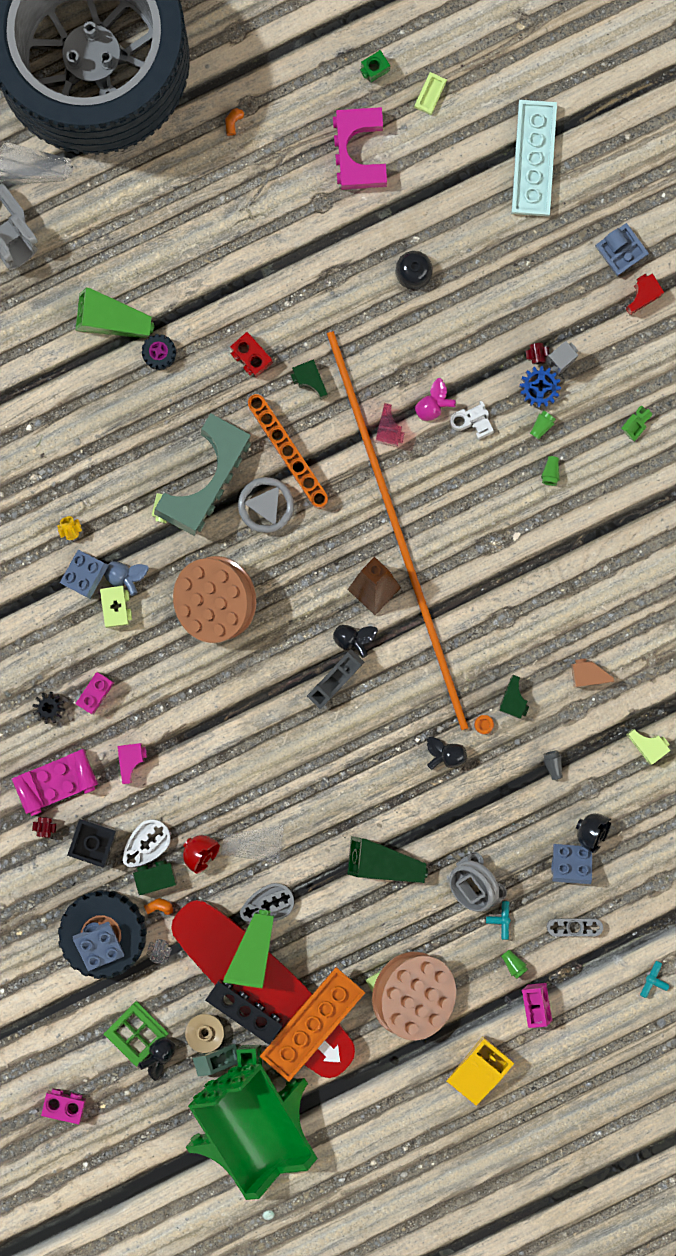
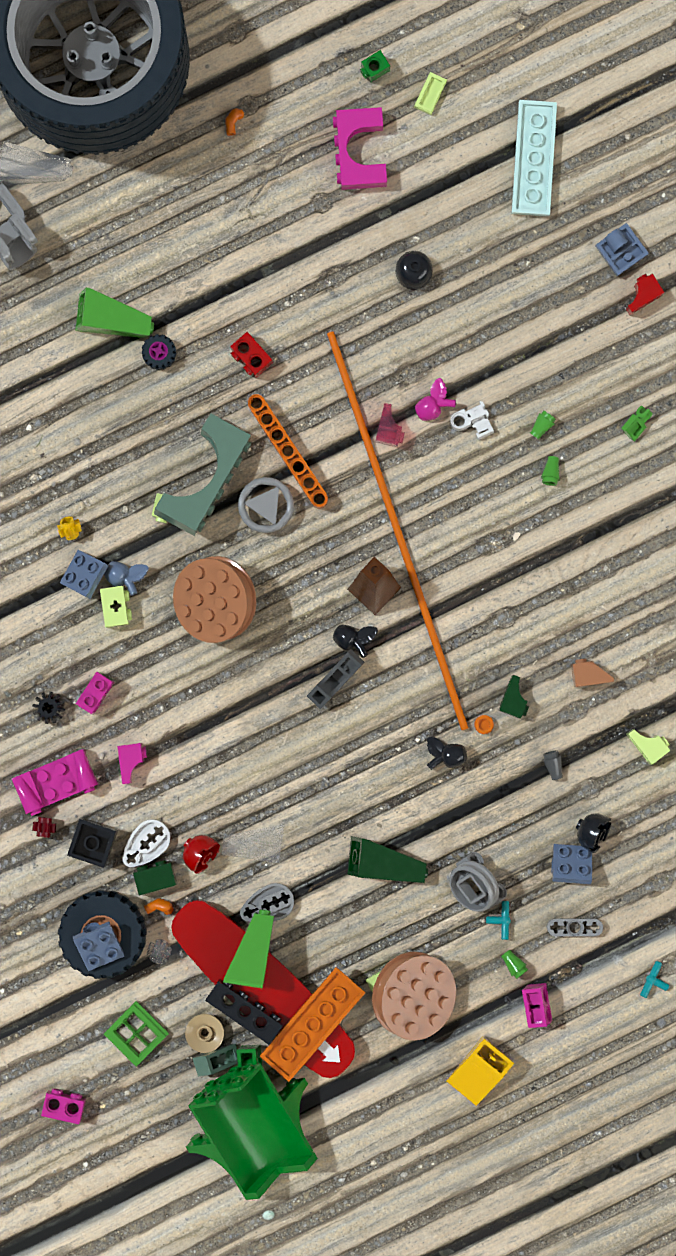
(161, 1053): black piece -> none
(308, 376): dark green arch -> none
(537, 353): dark red gear -> none
(549, 387): blue gear -> none
(562, 357): light grey brick -> none

